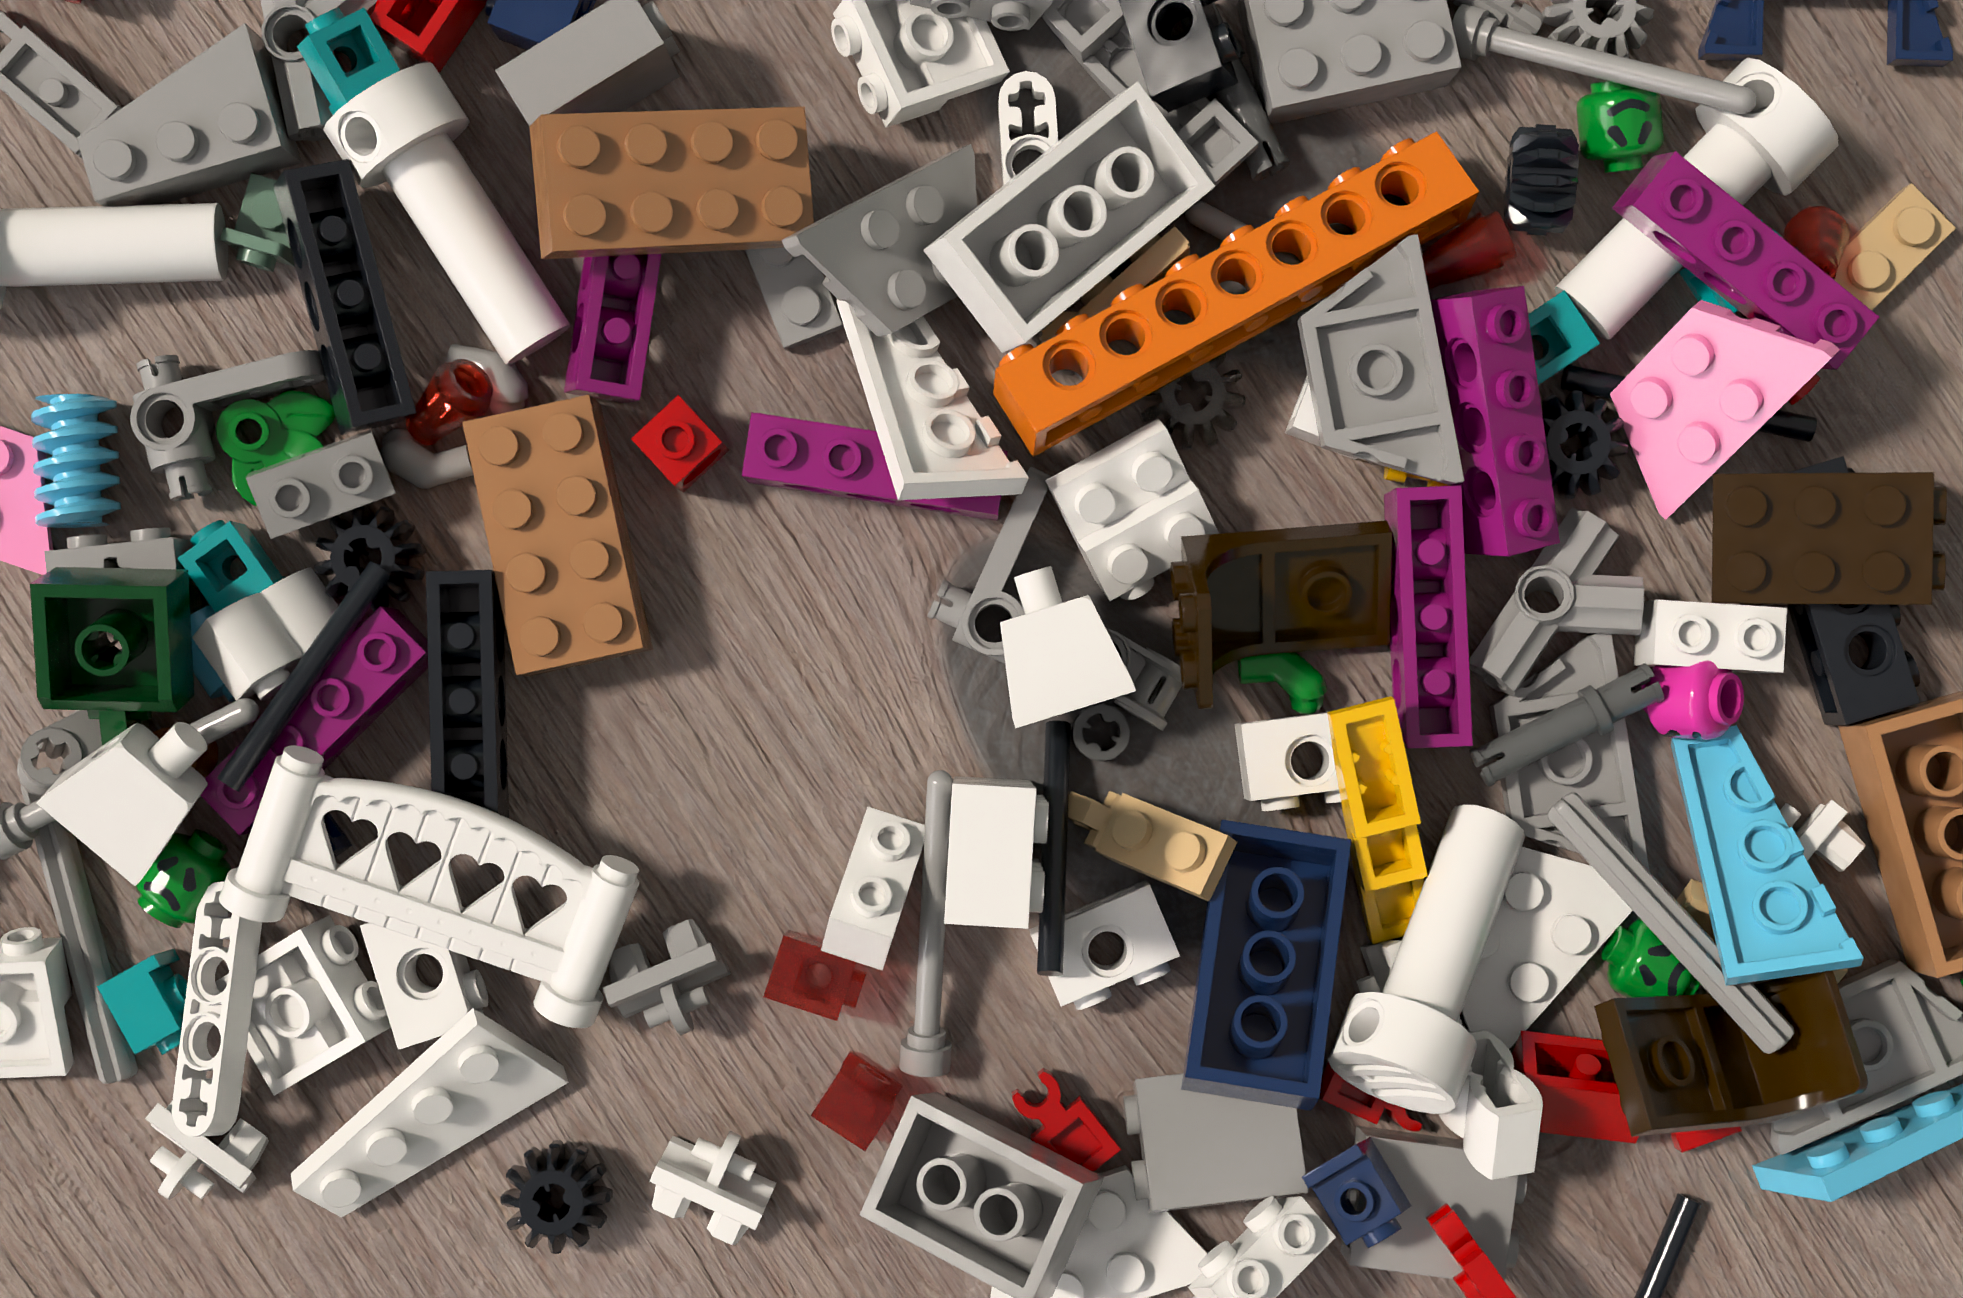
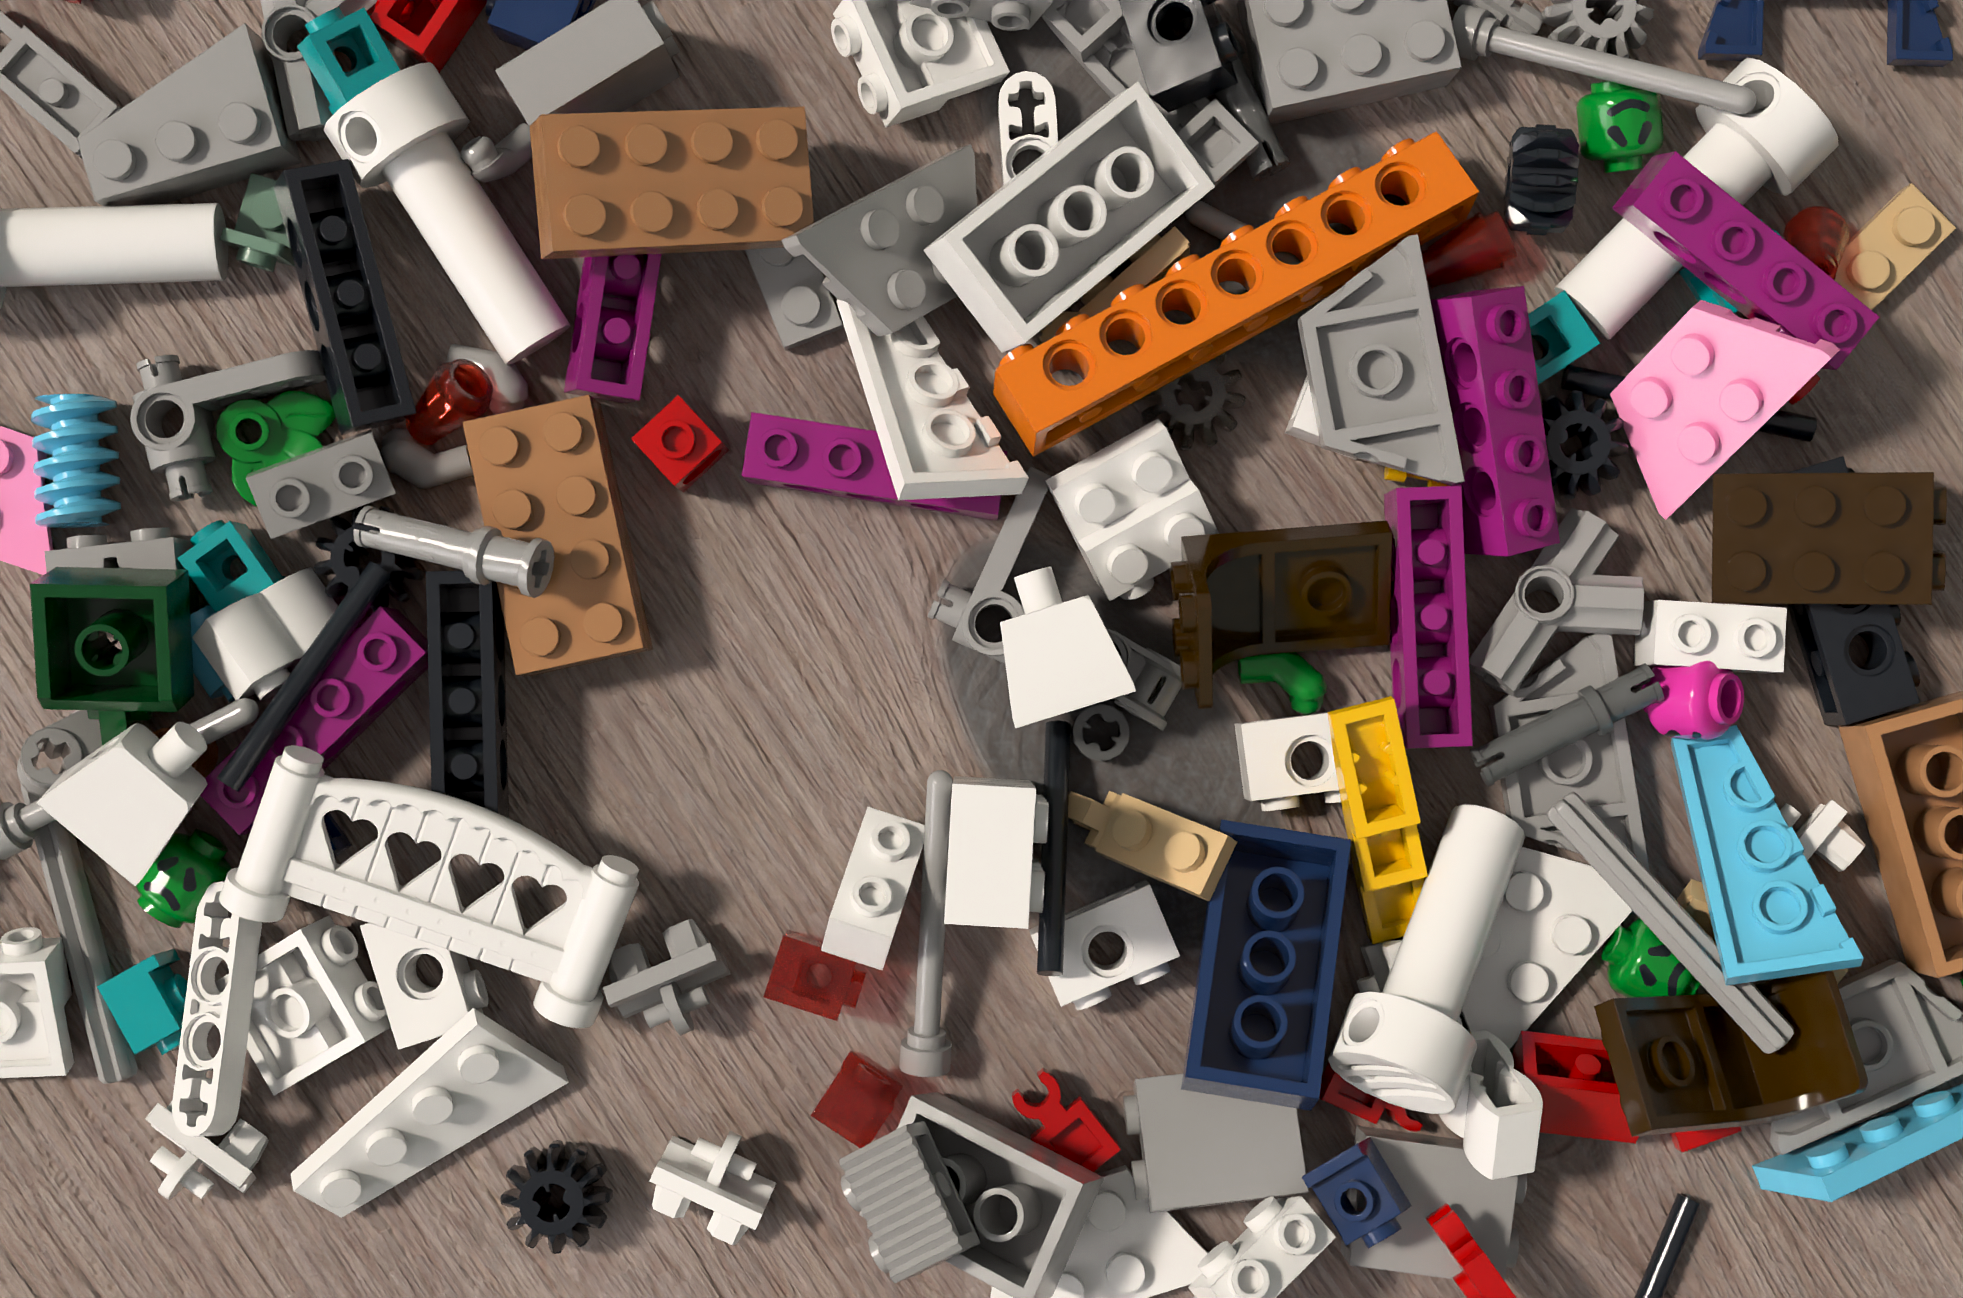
(480, 554): none -> light grey pin
(498, 161): none -> light grey arm
(907, 1202): none -> light grey brick

